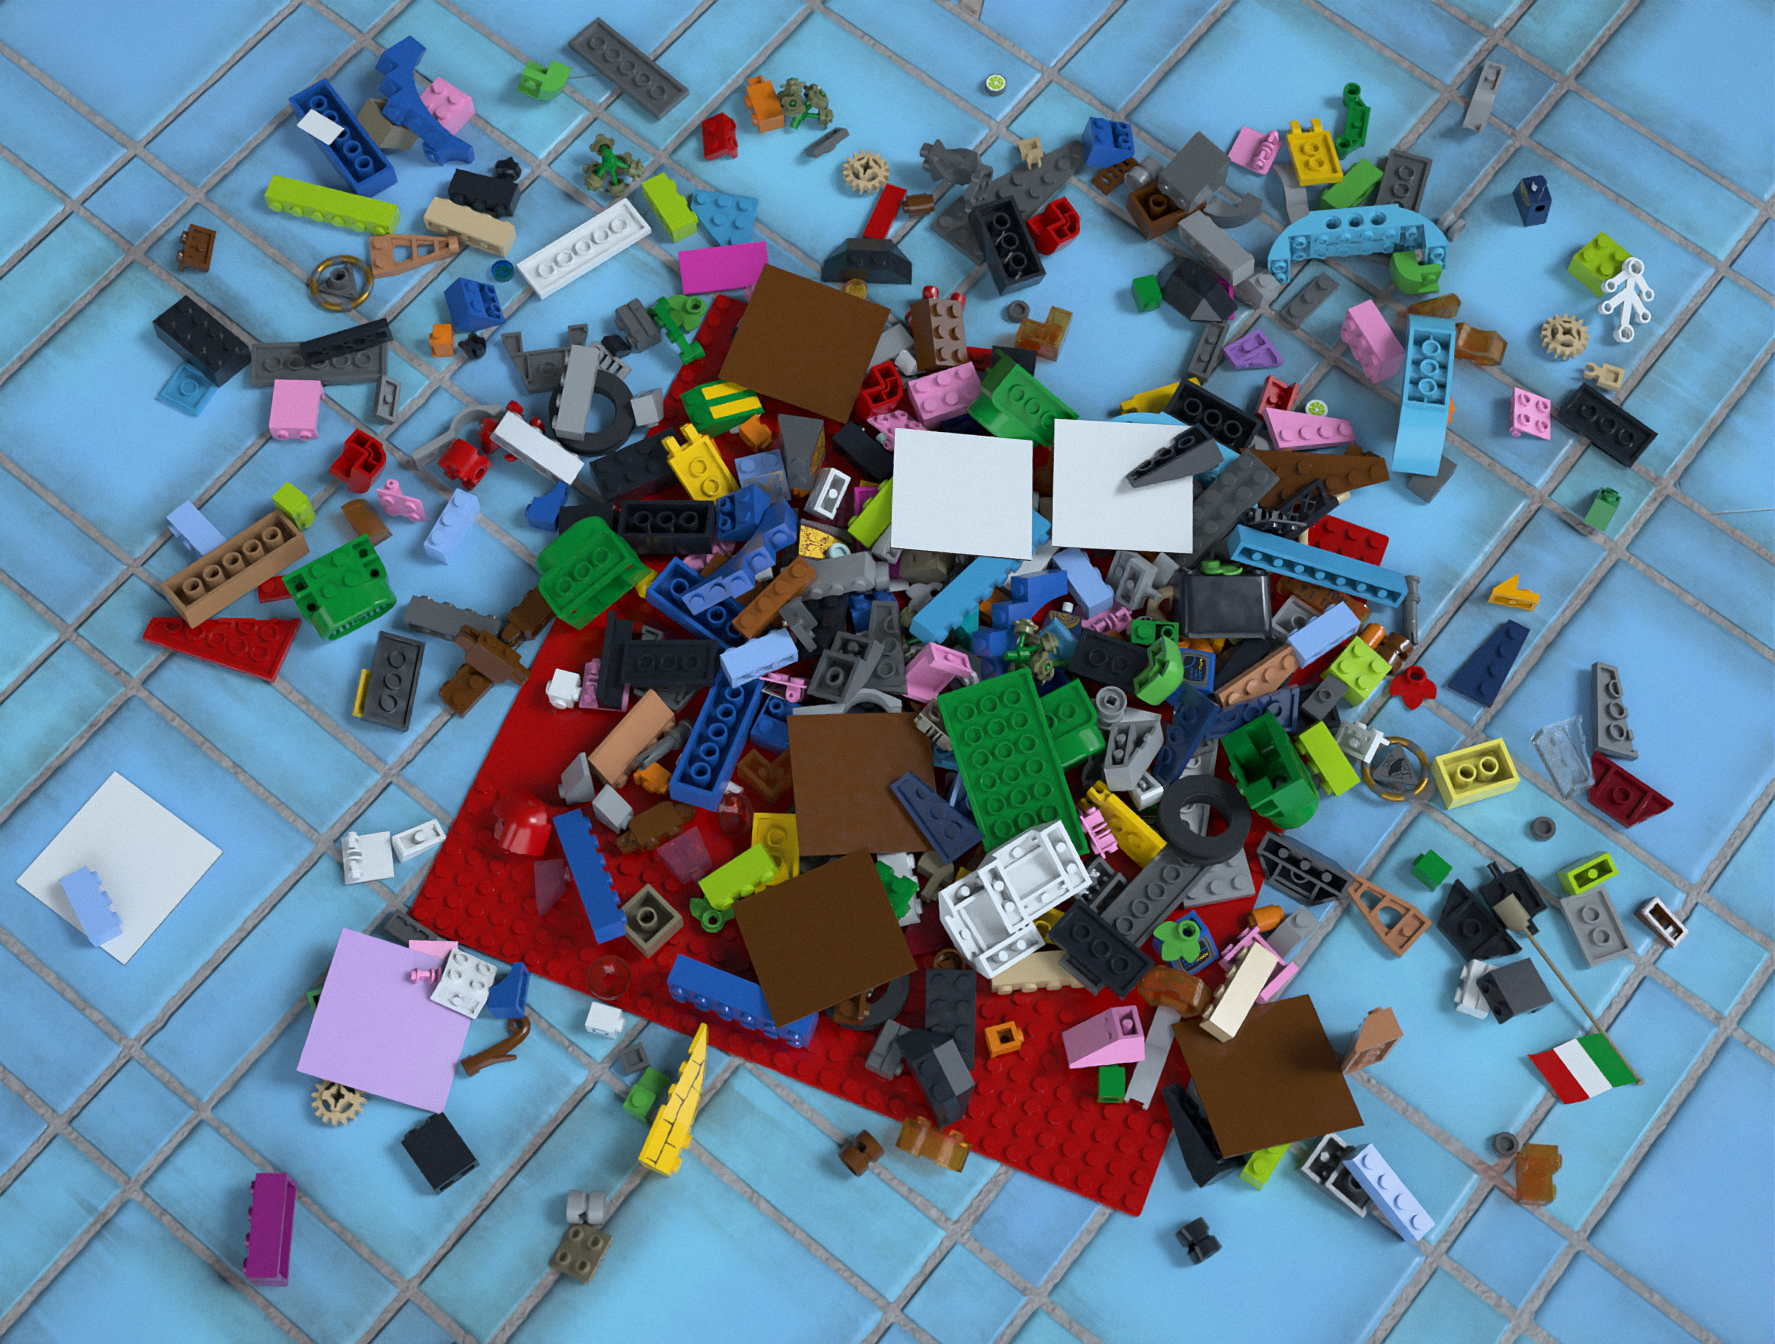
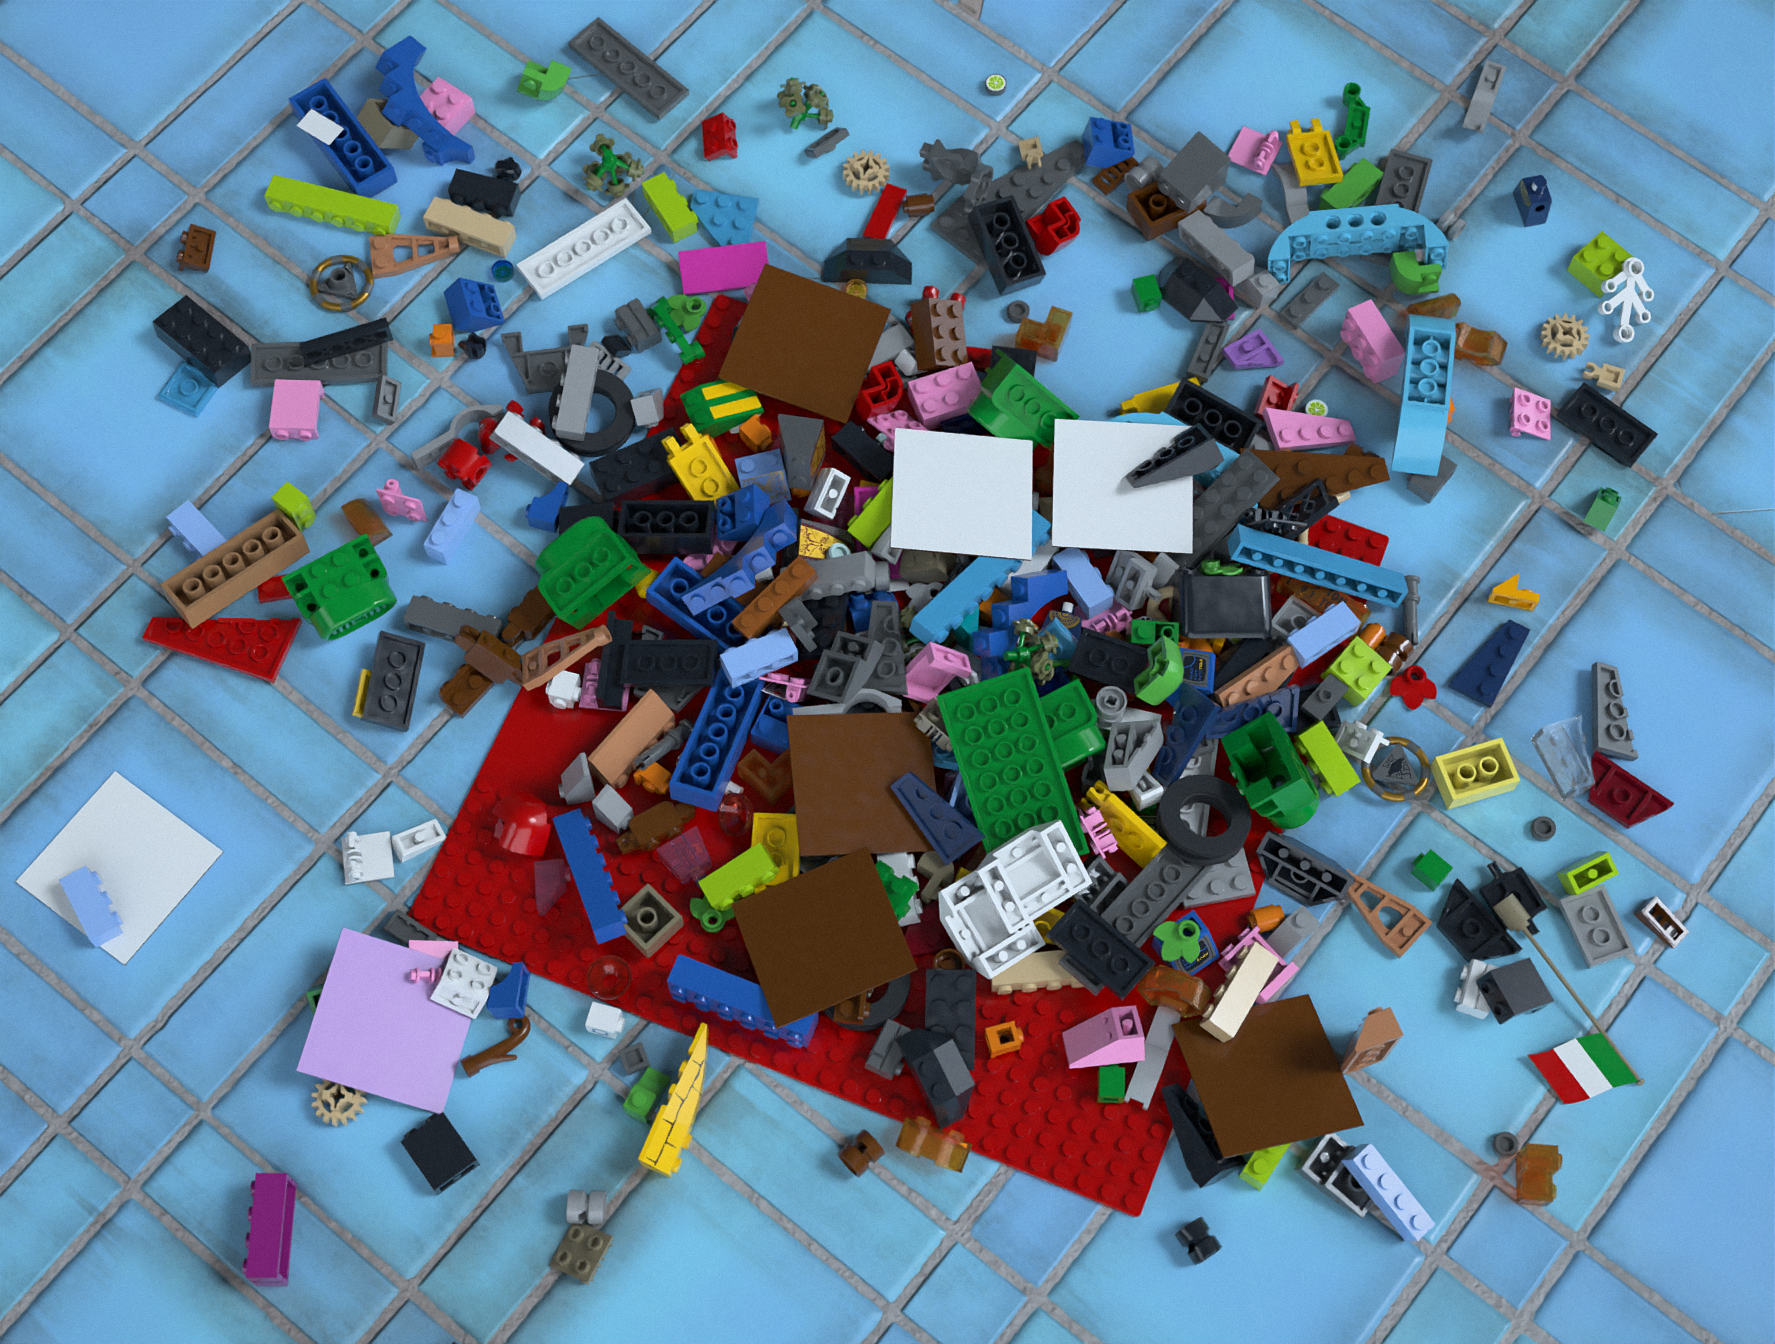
(360, 462): red brick -> none
(535, 661): none -> nougat plate
(763, 104): orange brick -> none

